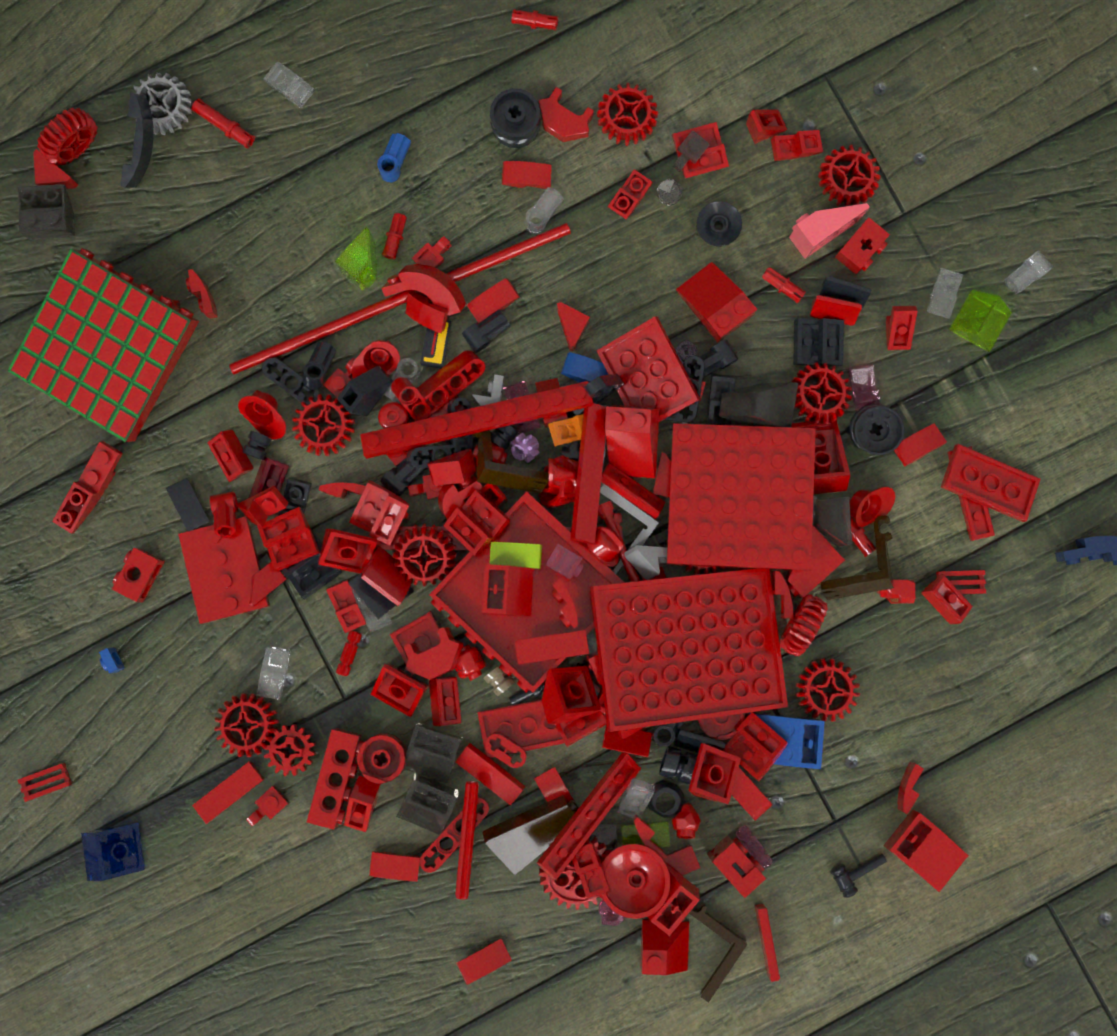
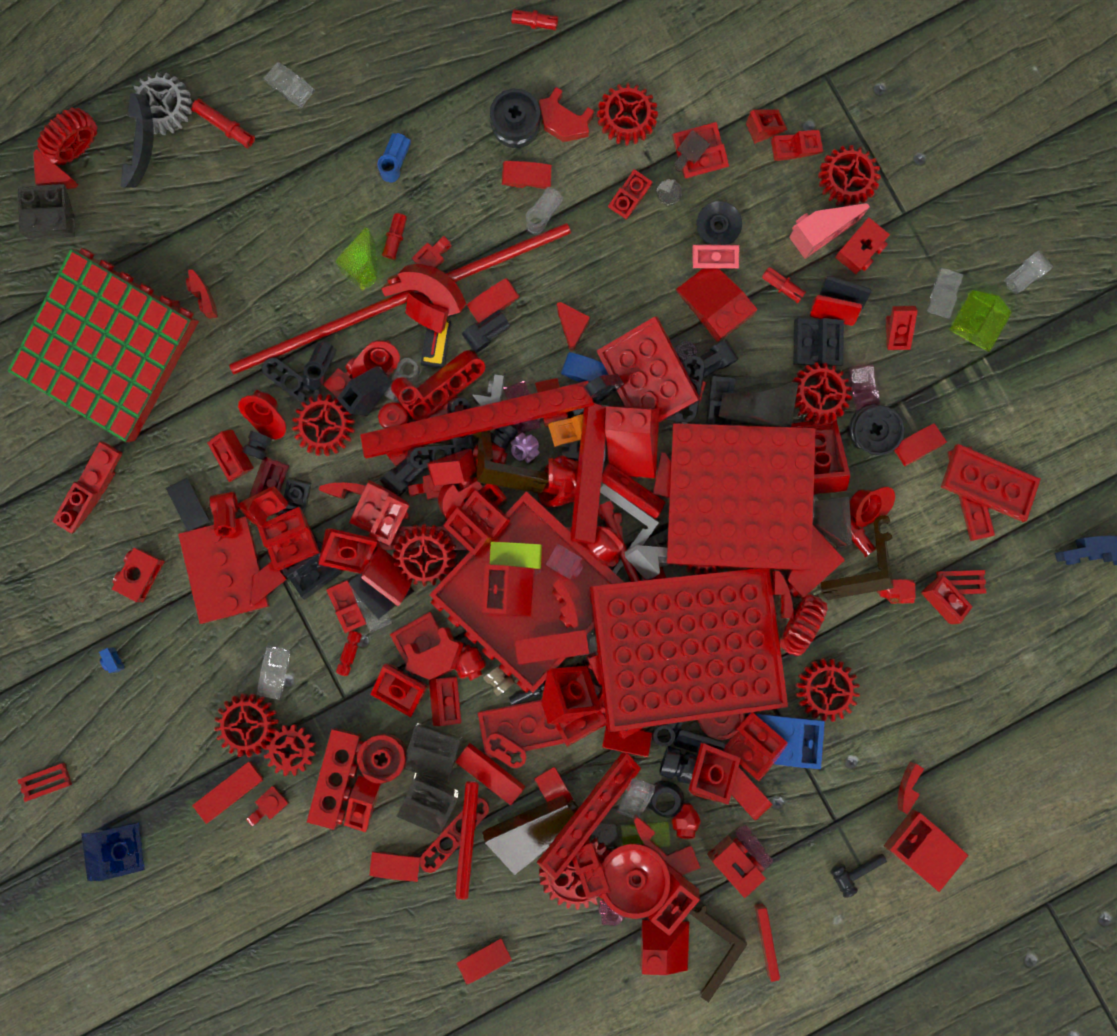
(715, 256): none -> coral slope

